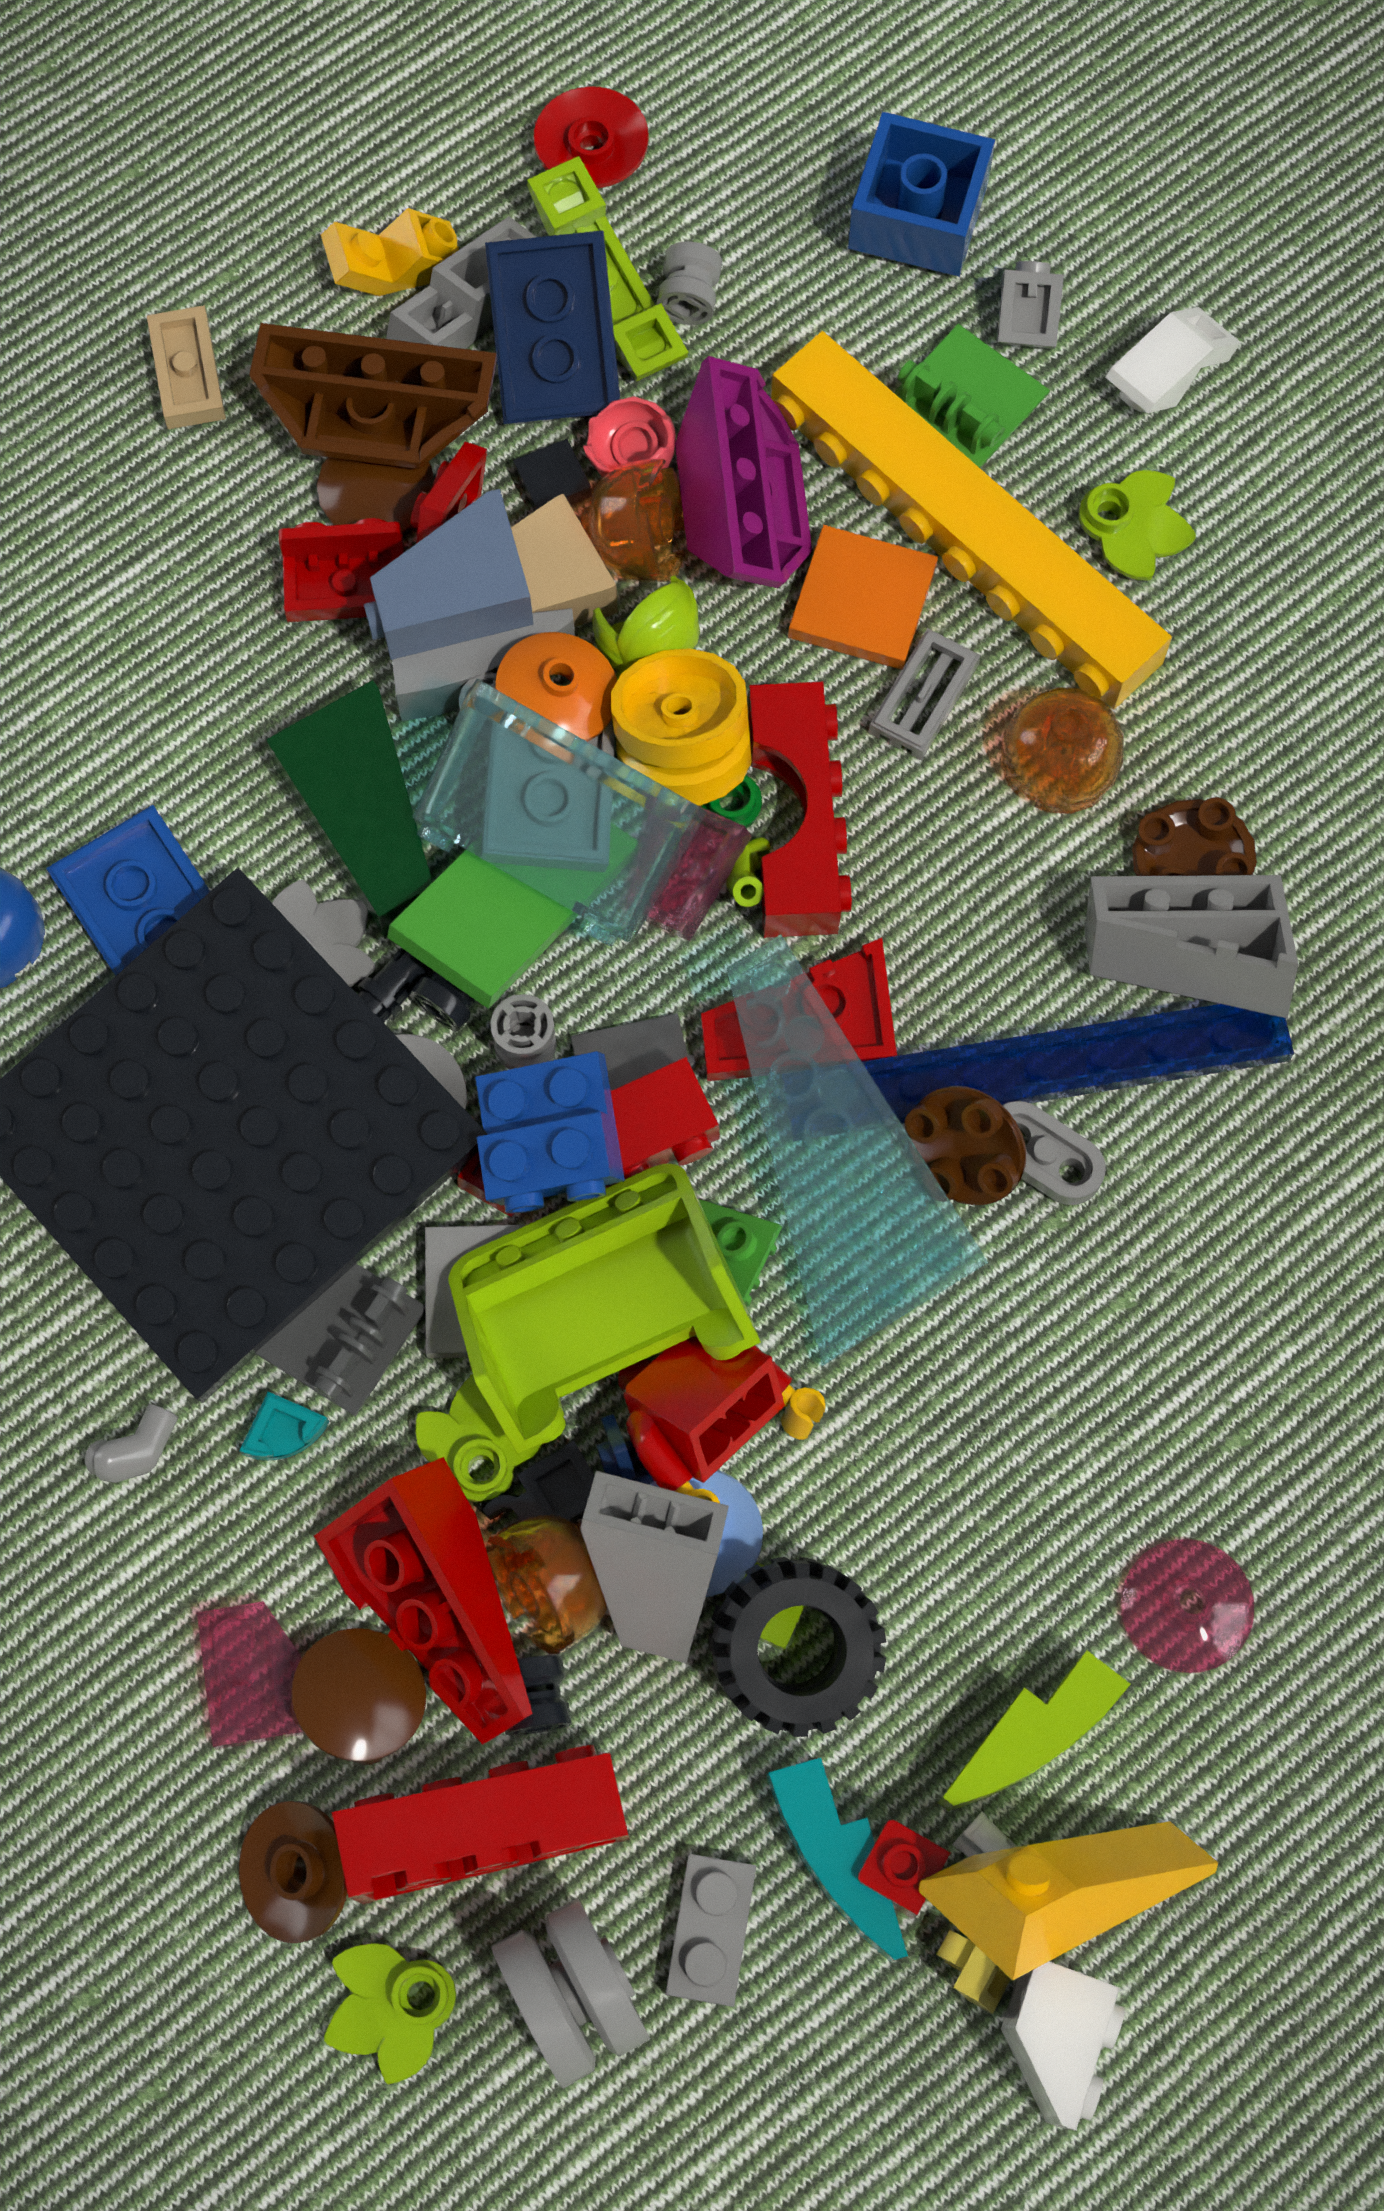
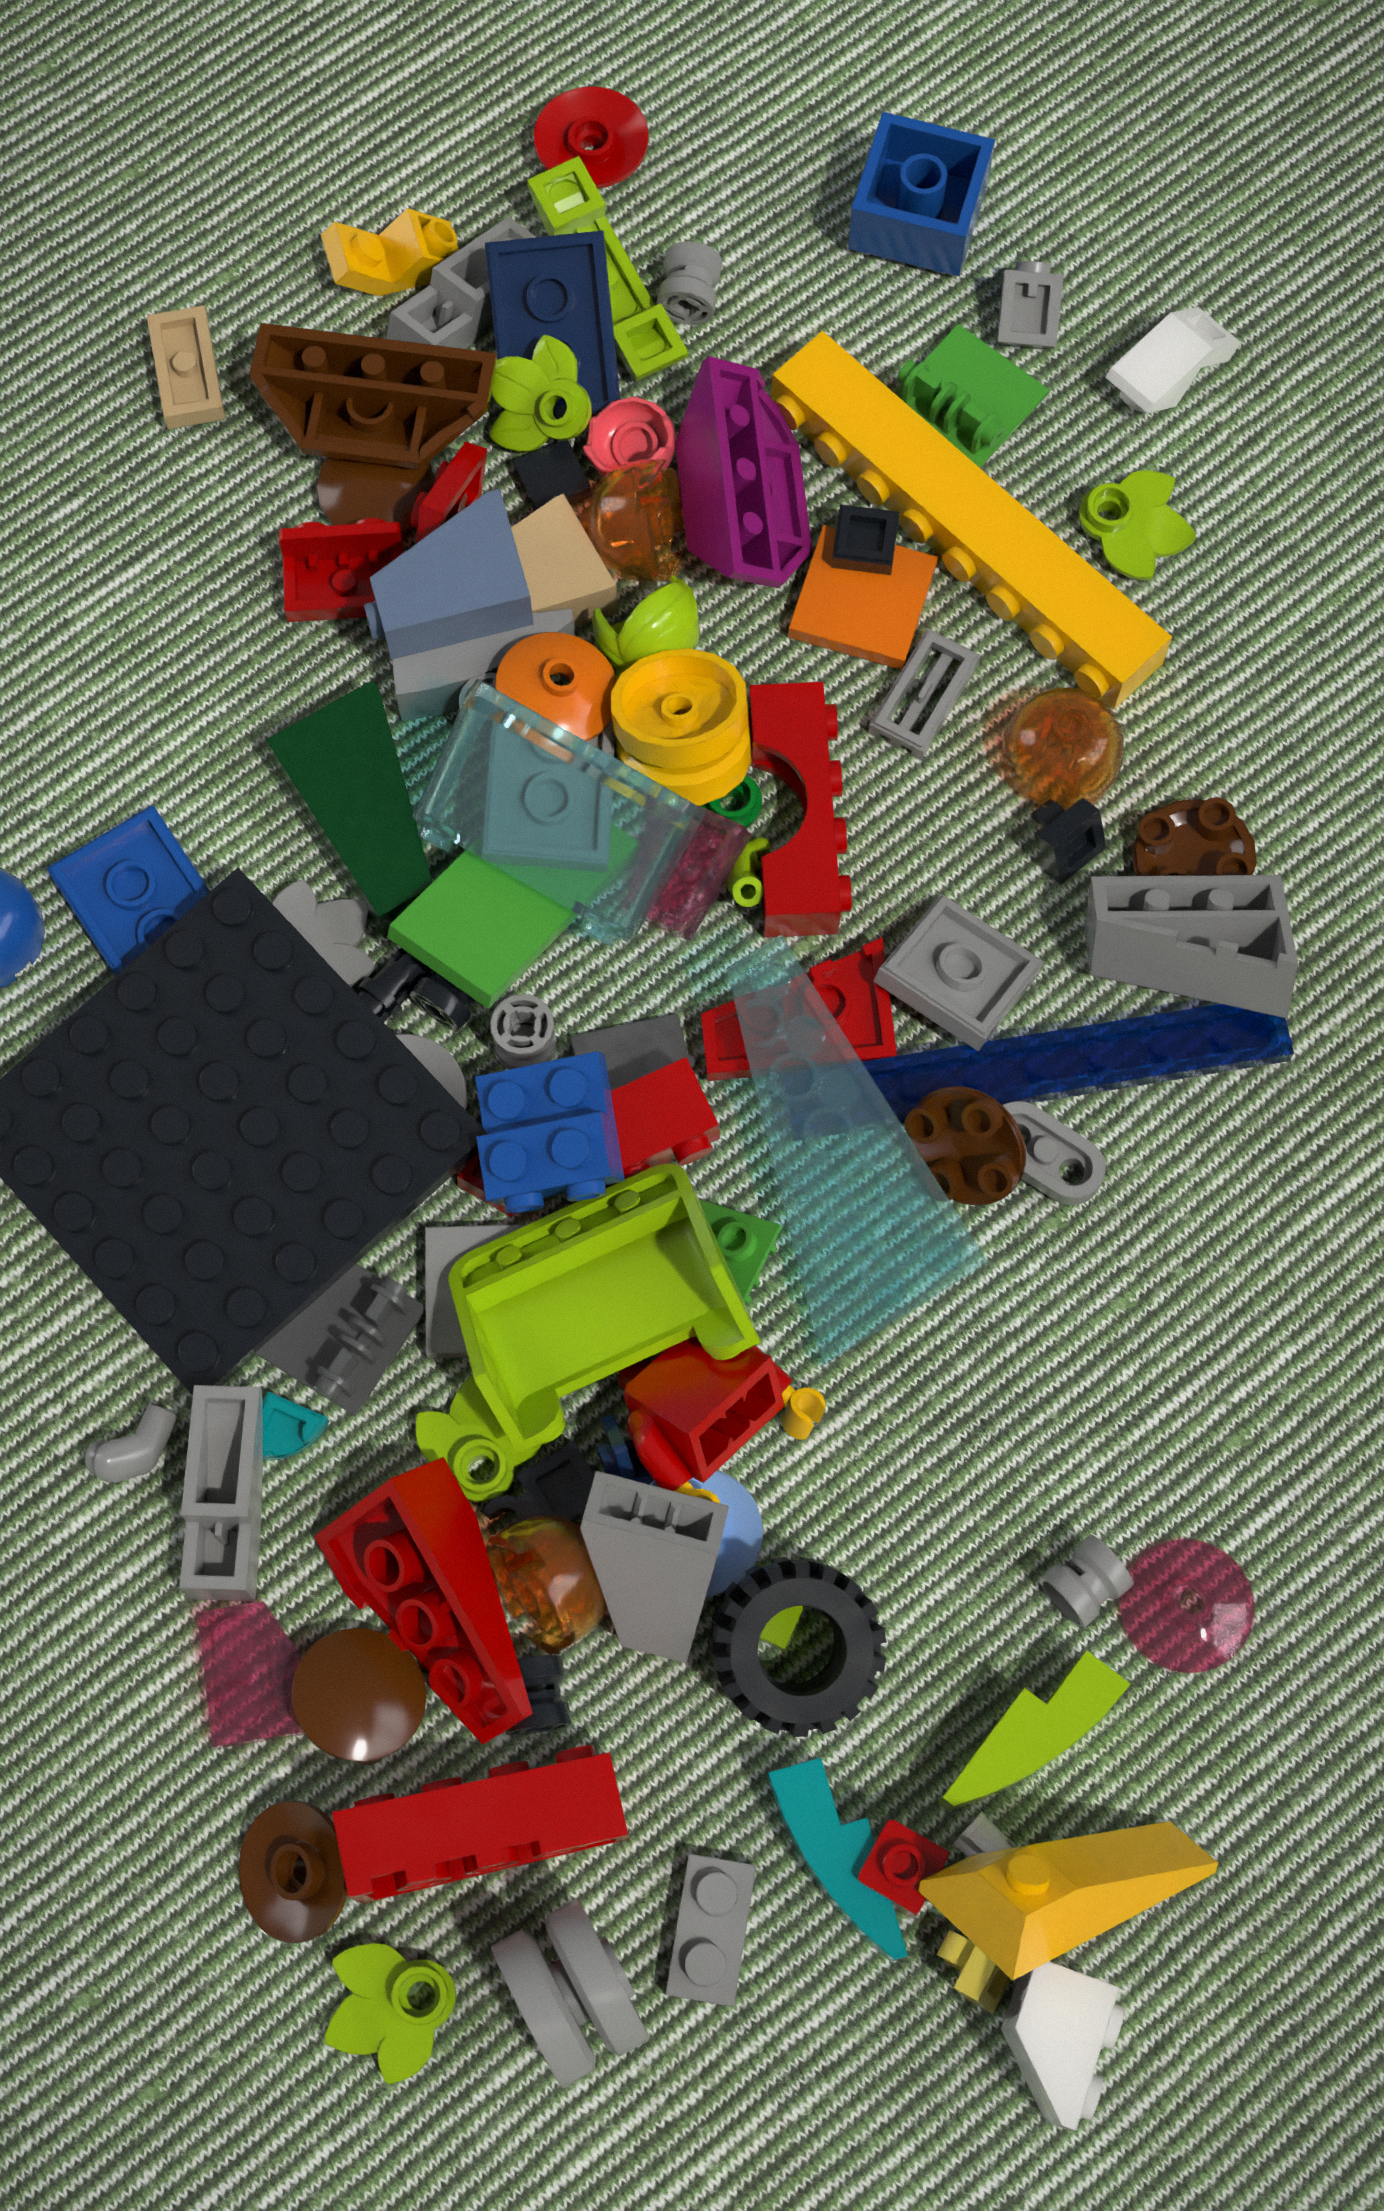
(223, 1494): none -> light grey slope
(530, 392): none -> lime plate
(865, 539): none -> black tile
(959, 972): none -> light grey tile
(1068, 837): none -> black tile
(1086, 1581): none -> light grey wheel

